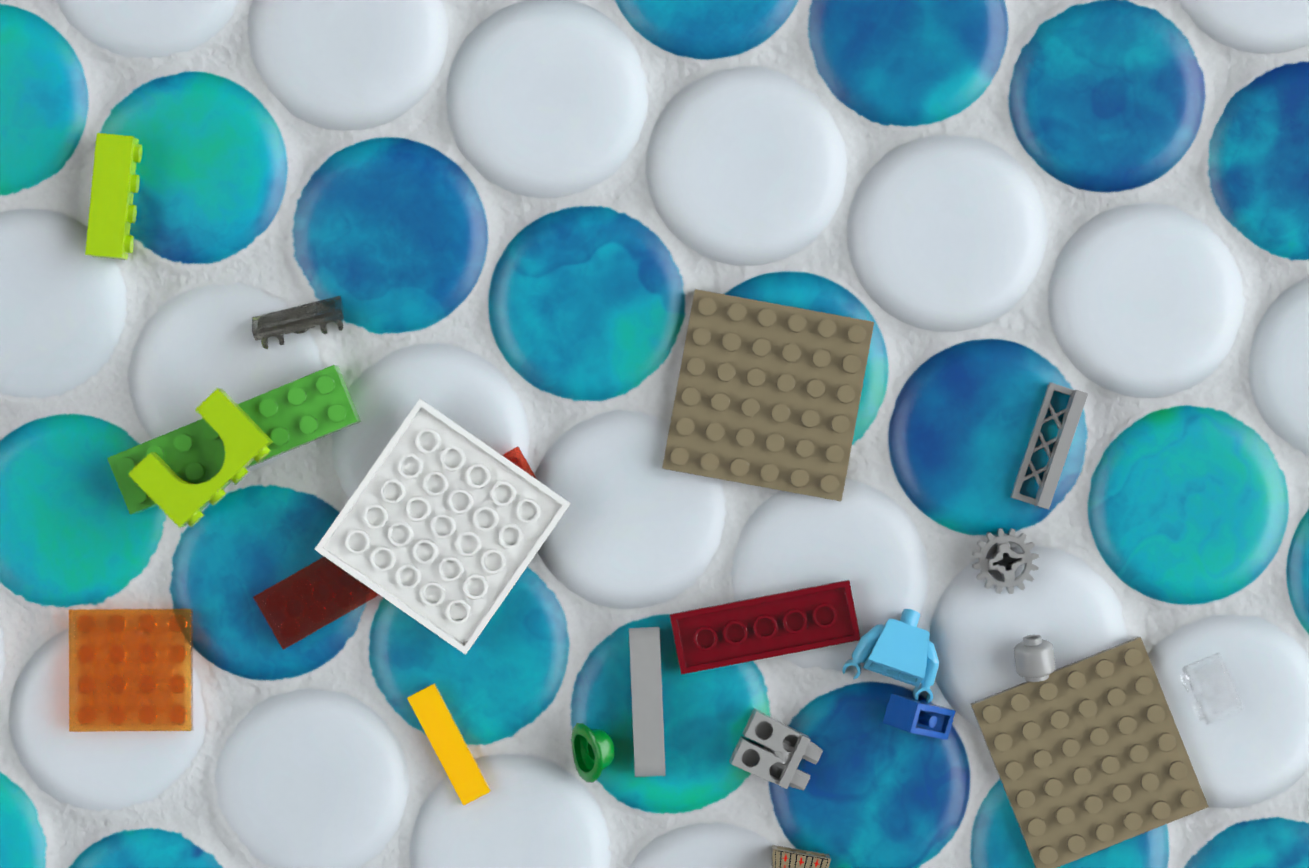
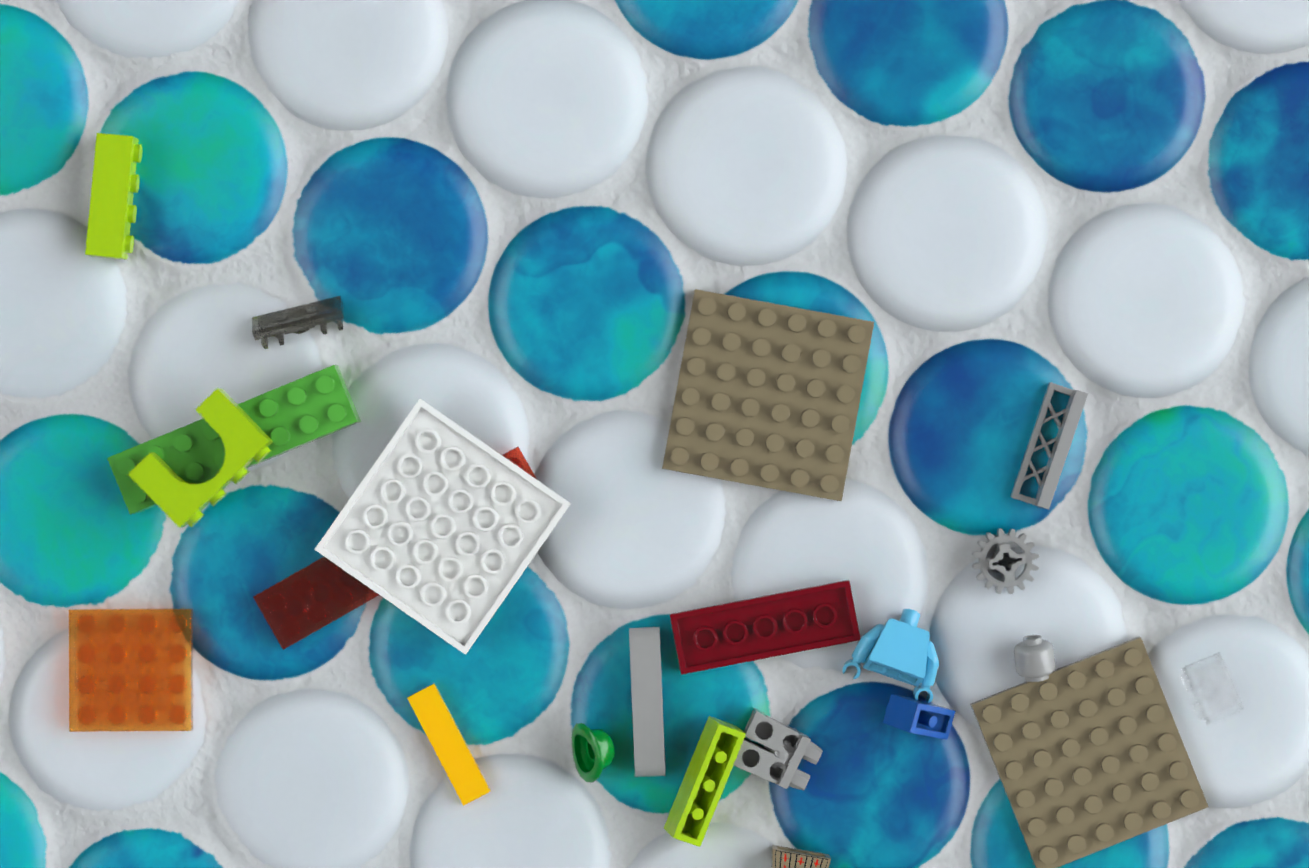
(704, 781): none -> lime brick

